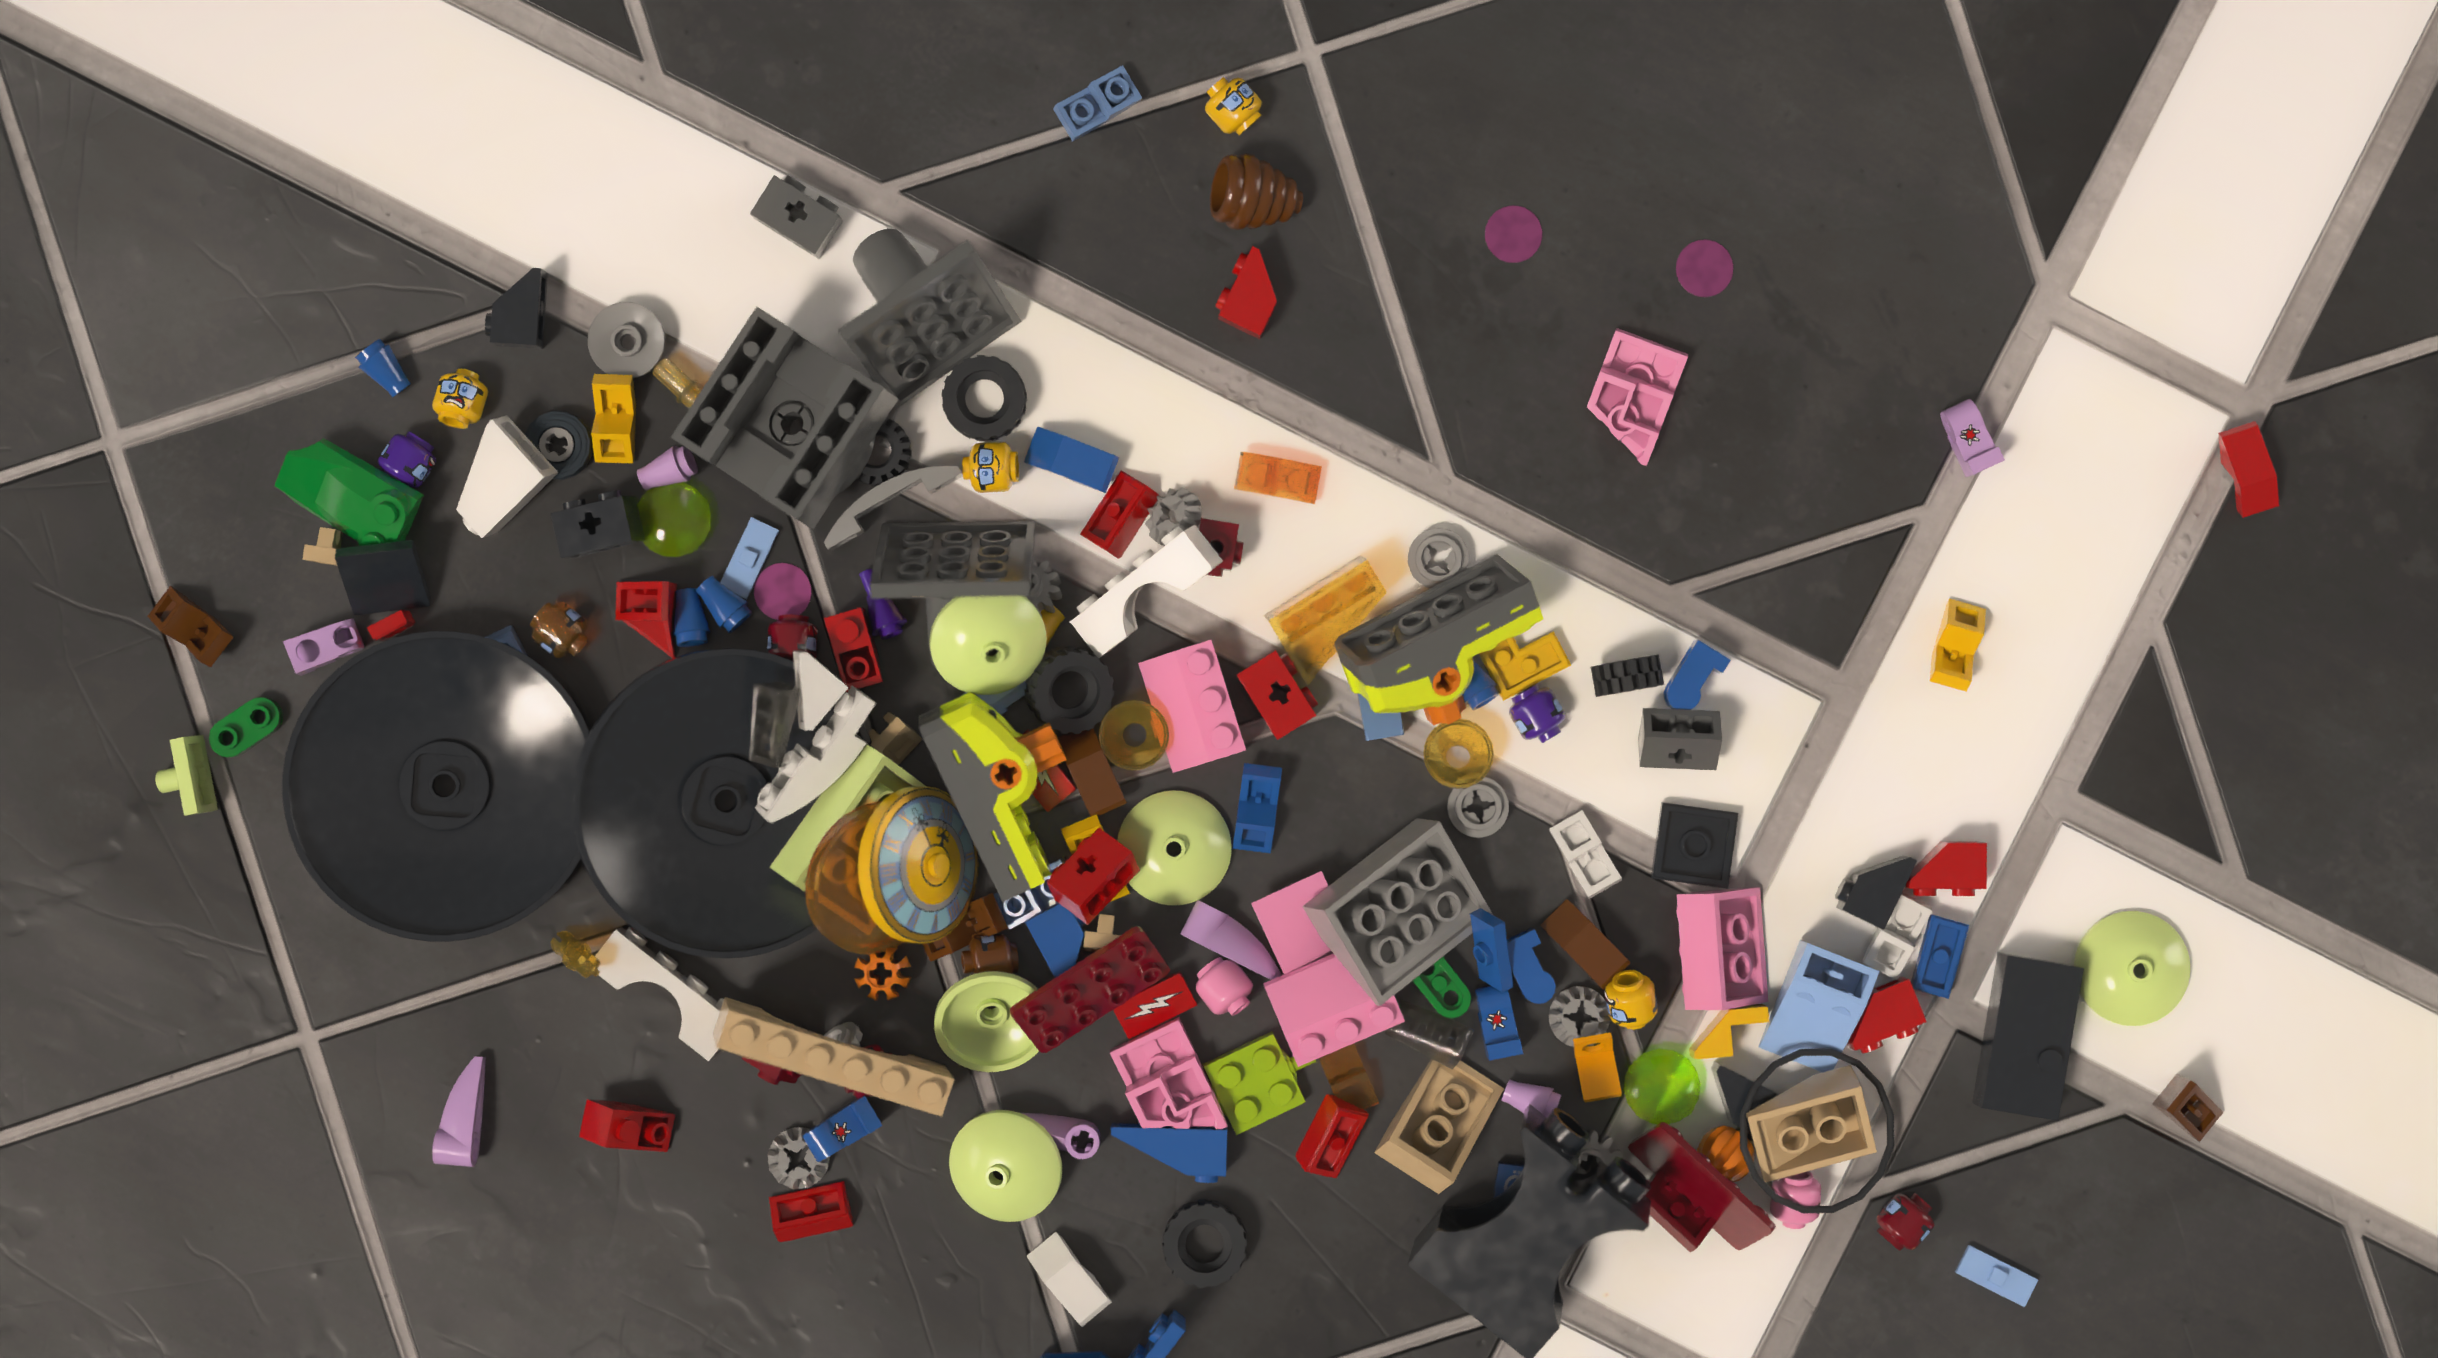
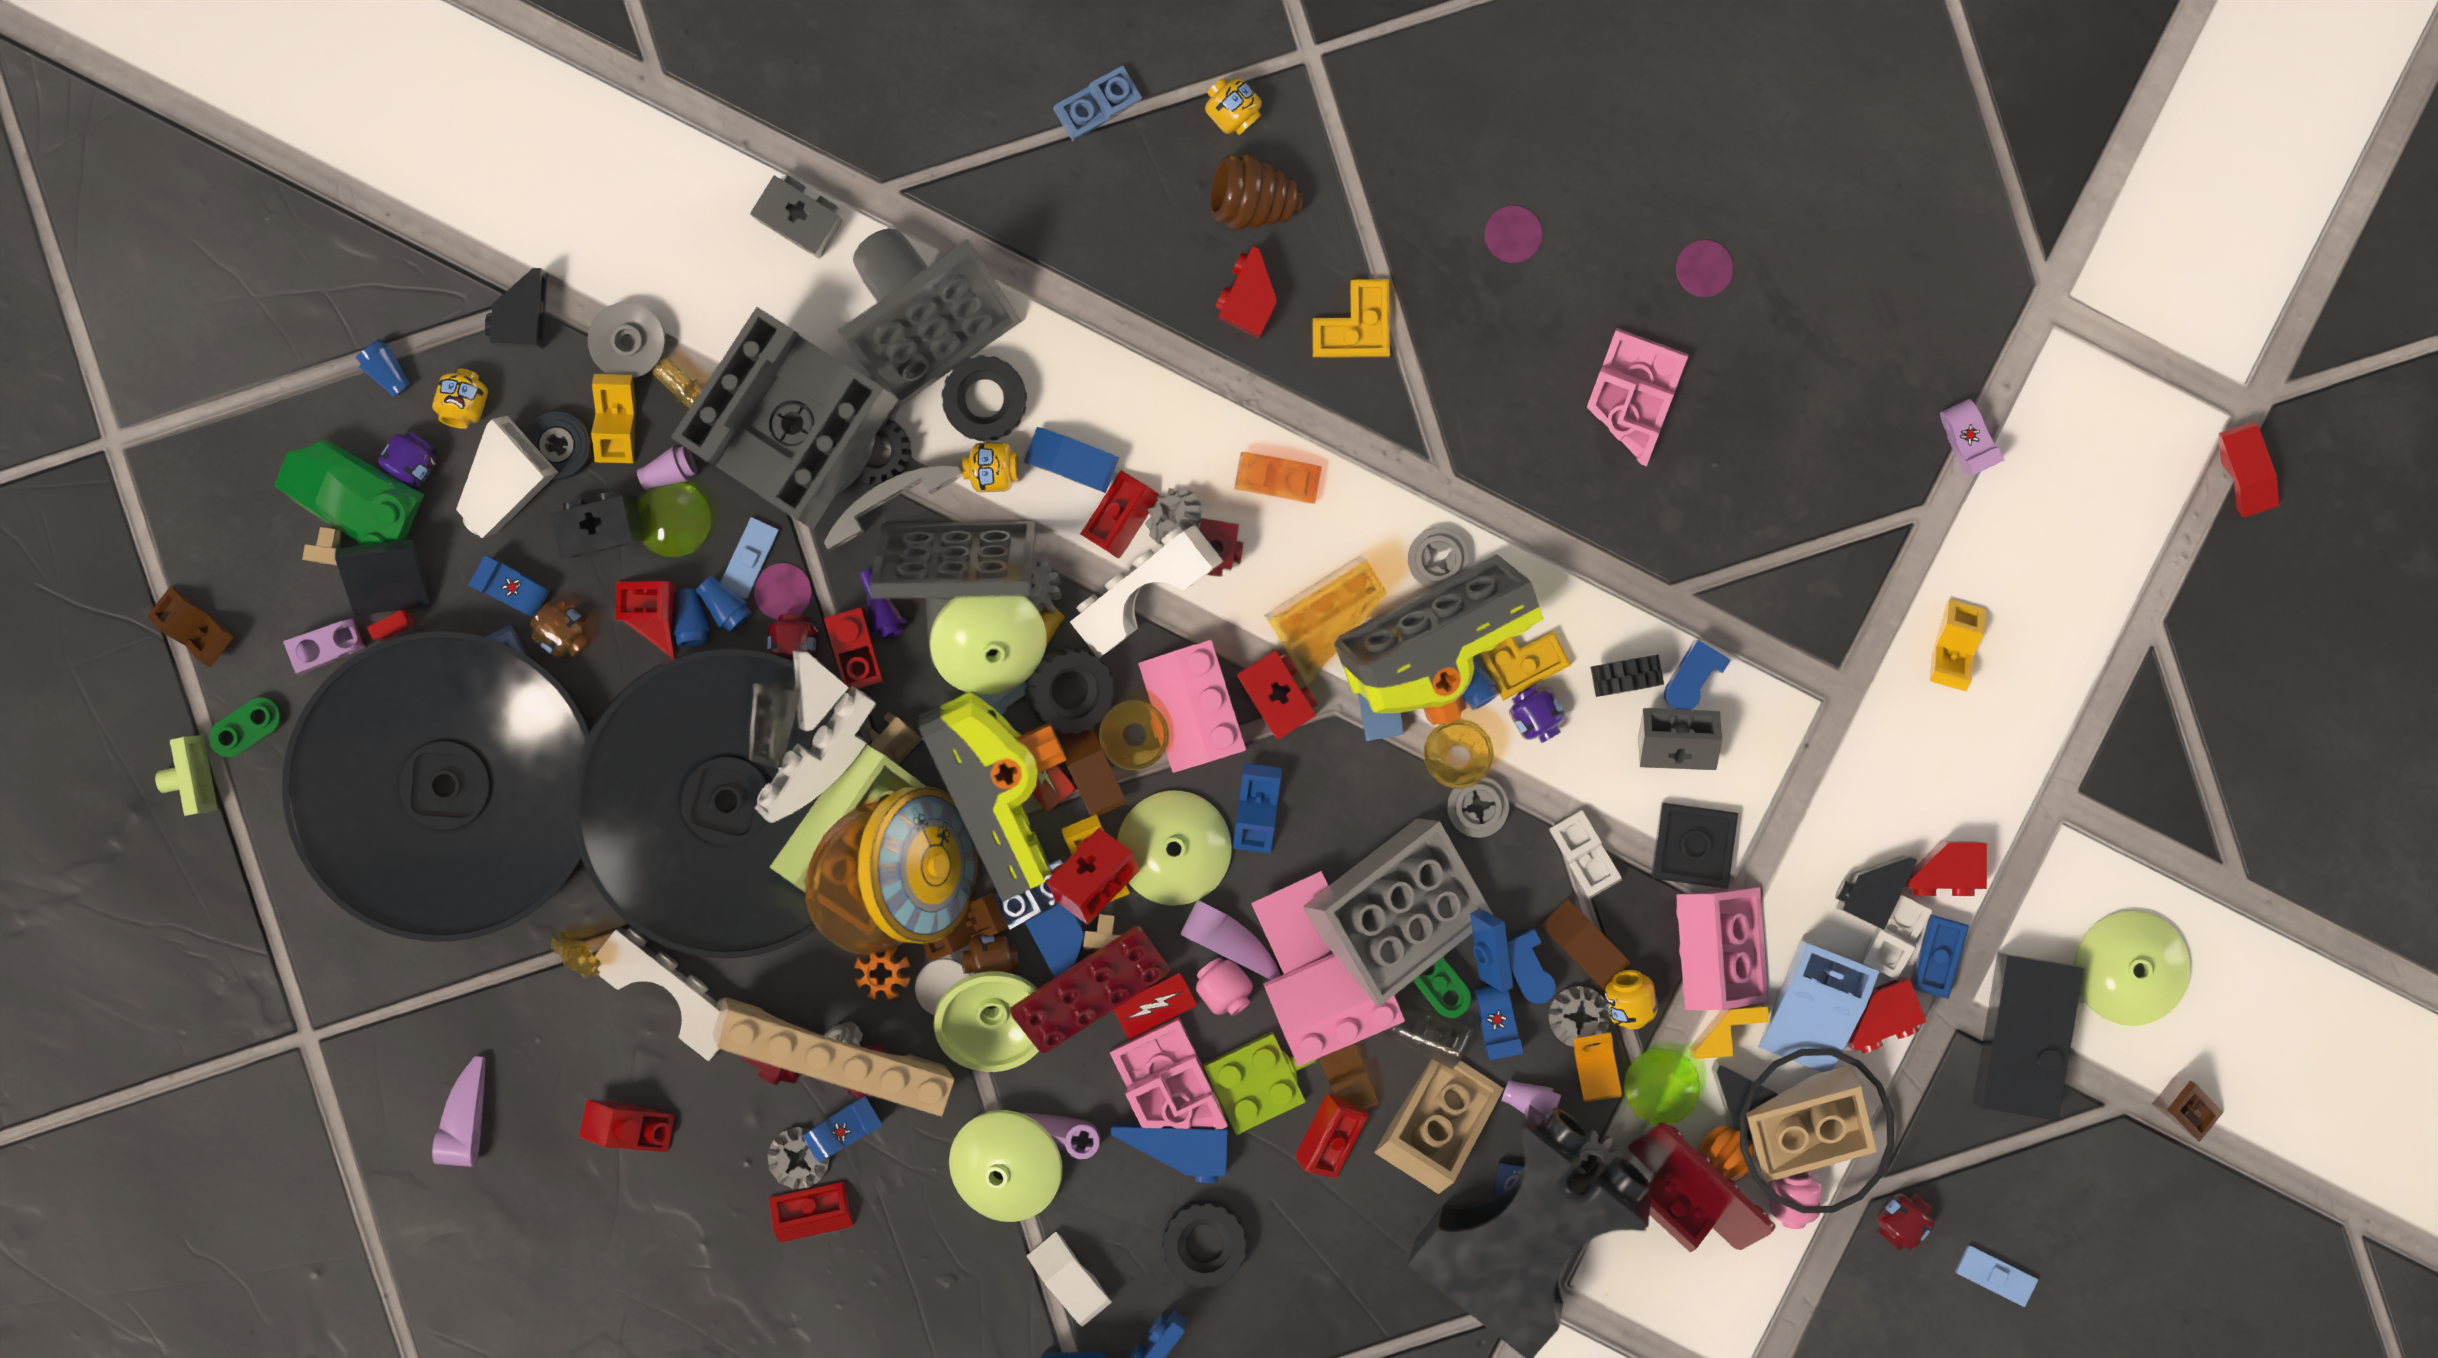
(509, 585): none -> blue leg
(935, 981): none -> white sticker
(1362, 334): none -> yellow tile

